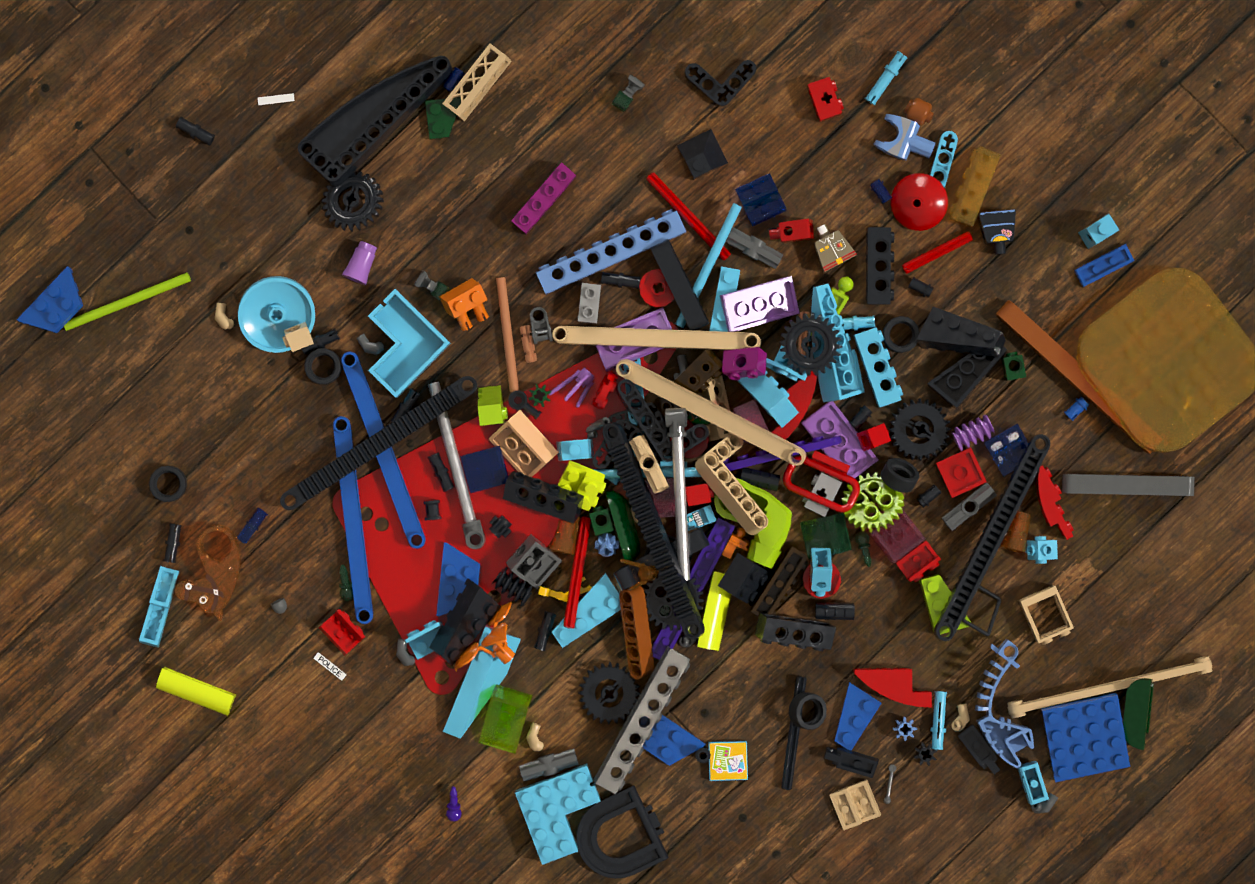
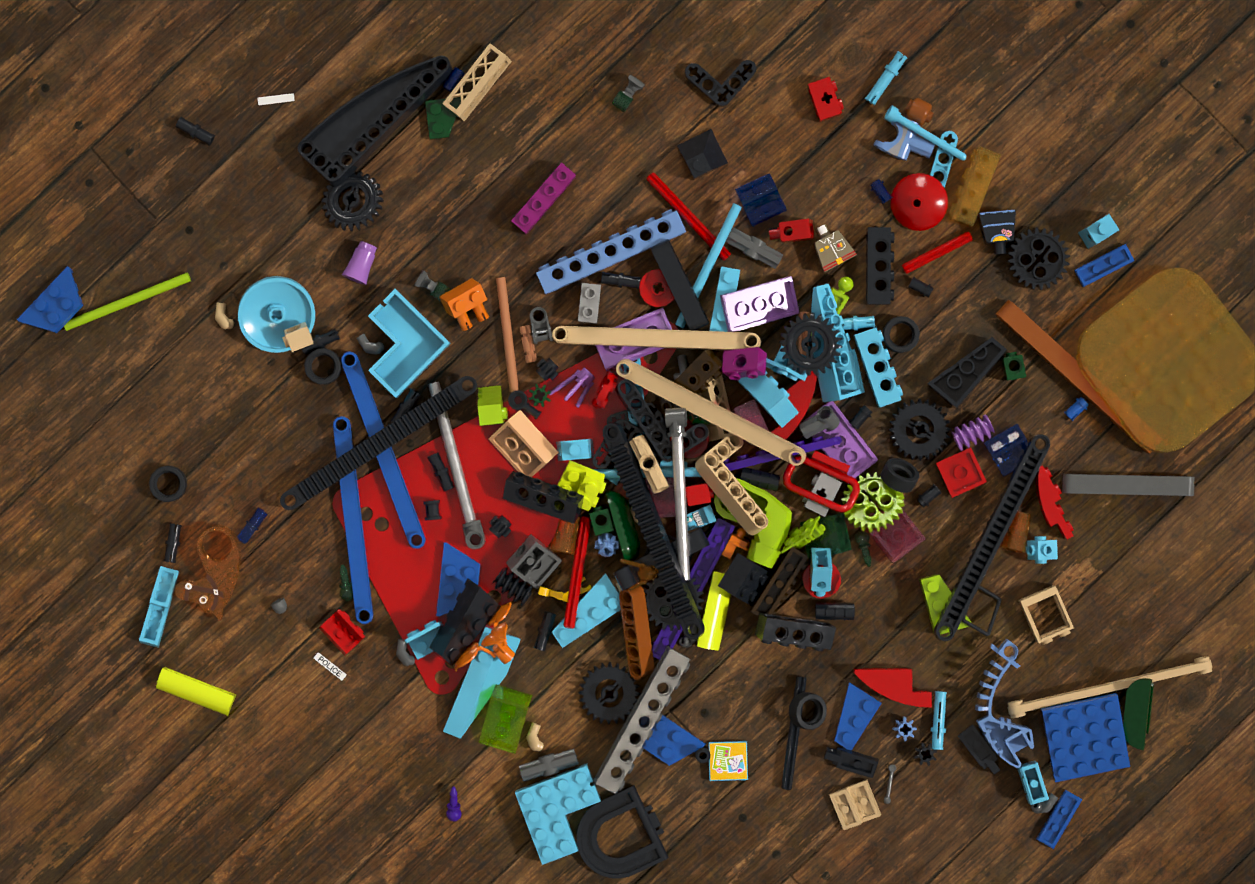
(484, 469): clear blue slope -> none
(547, 369): none -> black gear
(597, 425): dark grey arm -> none
(801, 536): none -> lime hinge
(822, 420): none -> dark grey piece
(873, 437): red brick -> none
(894, 115): none -> medium azure piece
(918, 561): red bracket -> none
(955, 333): black wedge -> none
(962, 719): tan arm -> none
(978, 498): dark grey piece -> none
(1025, 247): none -> black gear
(1059, 819): none -> blue tile

